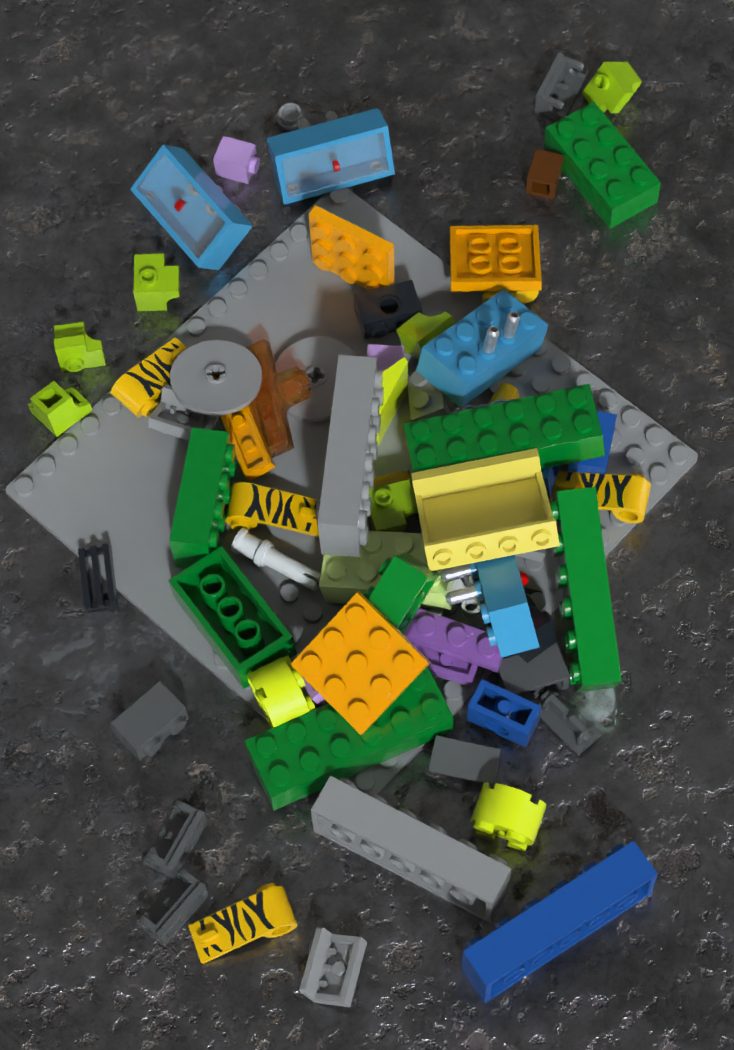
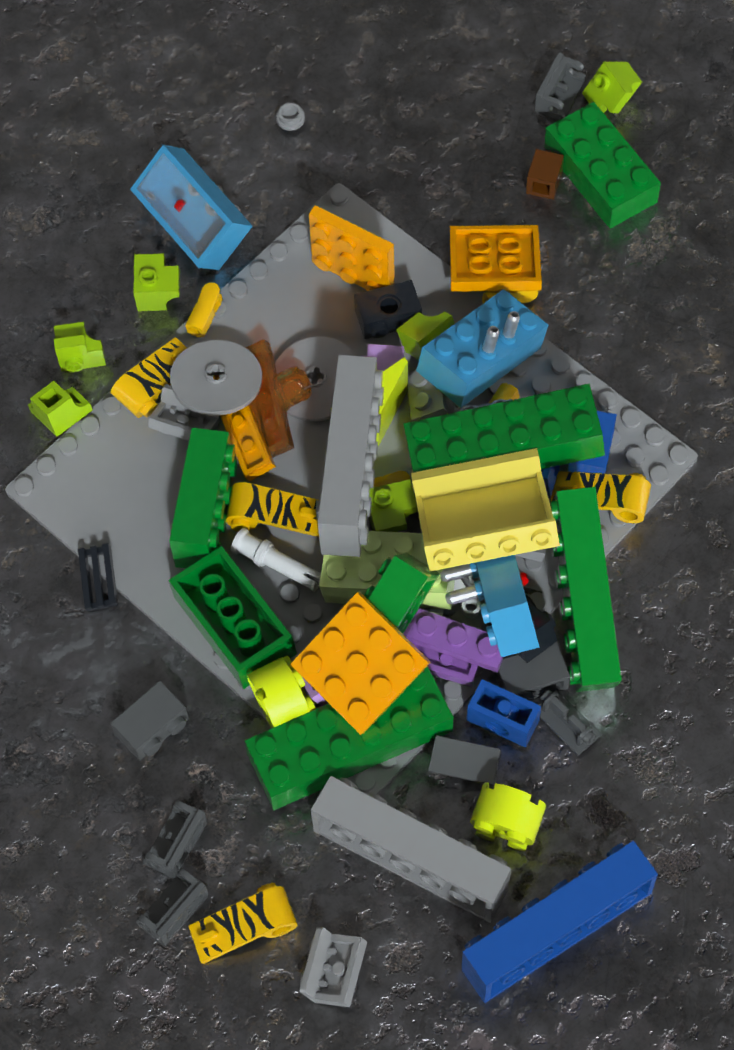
(204, 310): none -> yellow bar
(236, 160): lavender brick -> none
(330, 155): piece -> none

